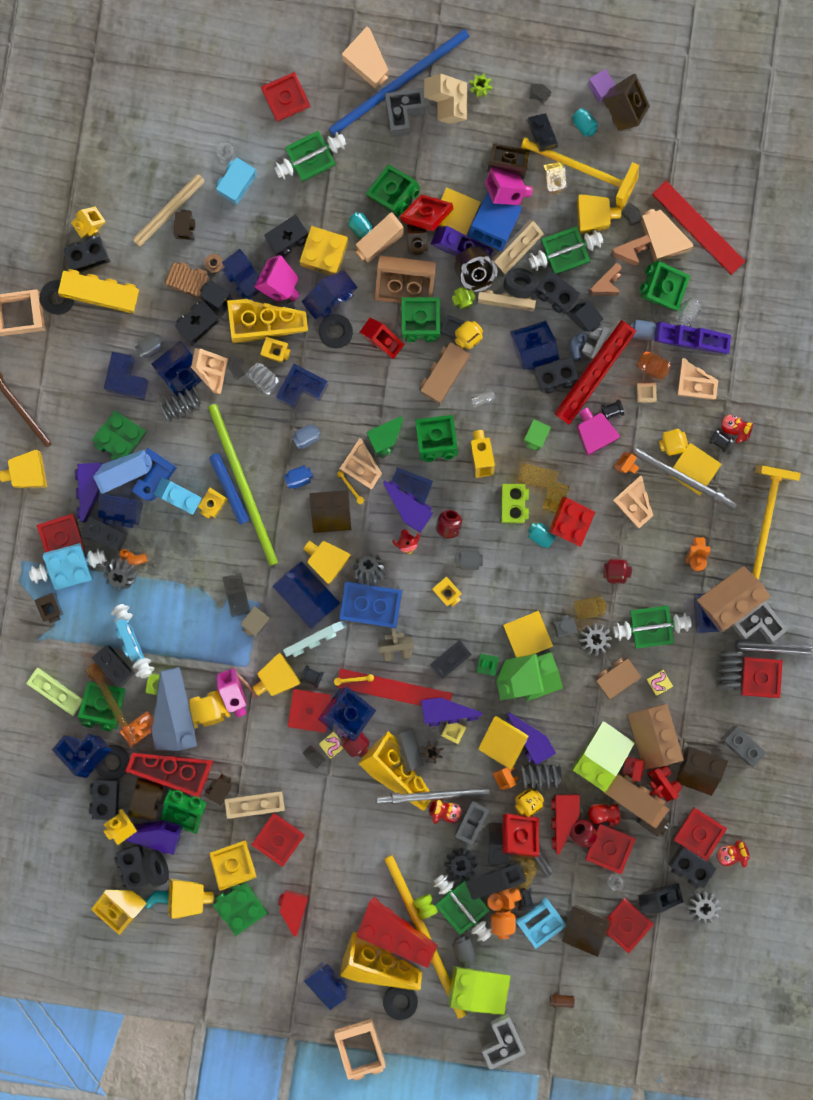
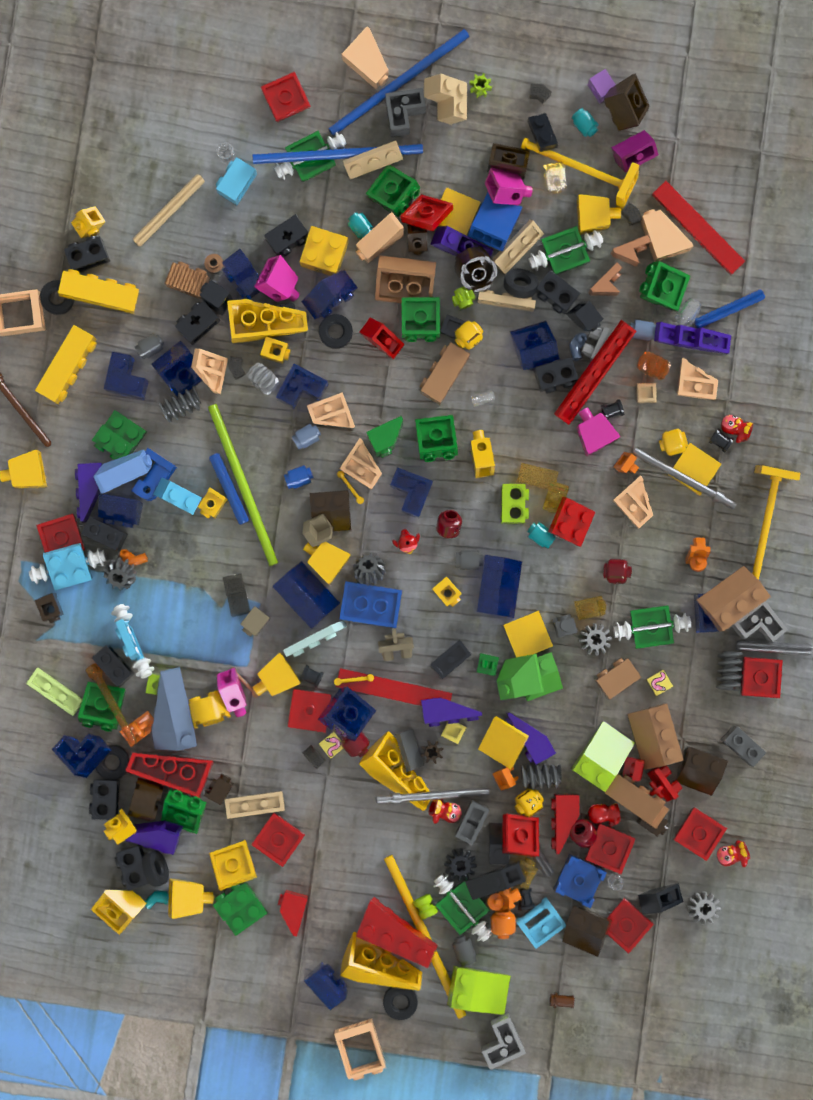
(66, 365): none -> yellow brick
(184, 225): dark brown brick -> none
(317, 530): none -> dark tan panel
(325, 154): none -> blue piece
(331, 412): none -> light nougat wing
(373, 159): none -> tan plate
(411, 512): dark purple slope -> none
(499, 586): none -> clear blue slope
(536, 435): bright green brick -> none
(579, 880): none -> blue panel
(635, 149): none -> magenta brick
(694, 863): black brick -> none
(729, 309): none -> blue axle

